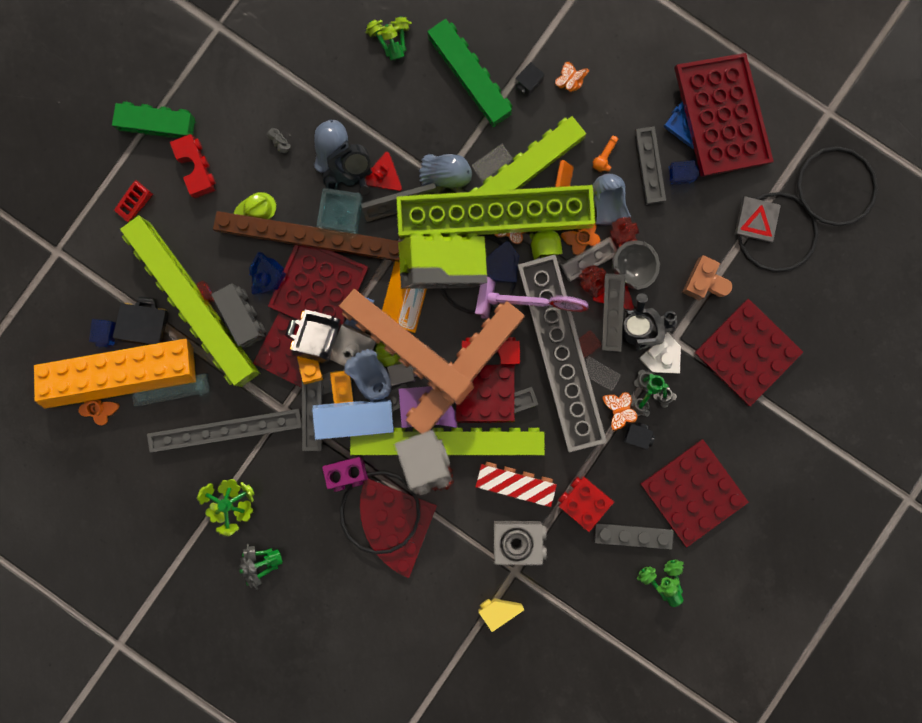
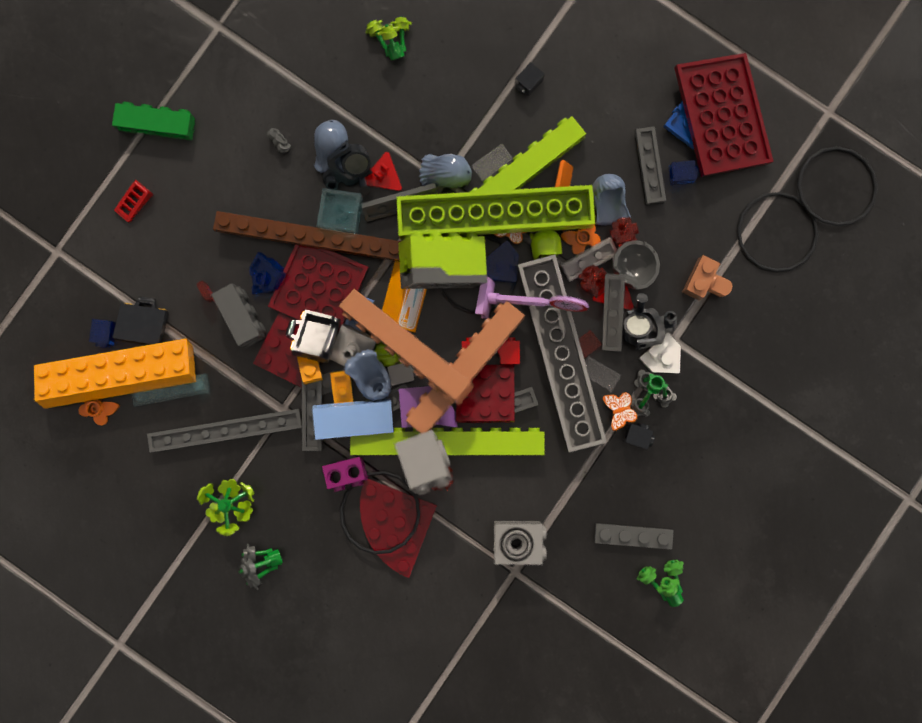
(187, 298): lime brick -> none
(188, 150): red arch -> none
(257, 205): lime piece -> none
(469, 72): green brick -> none
(499, 612): light yellow slope -> none
(515, 484): brick -> none
(570, 77): orange animal -> none
(585, 503): red brick -> none
(601, 163): orange piece -> none
(694, 493): dark red plate -> none
(748, 352): dark red plate -> none
(757, 219): flat silver tile -> none

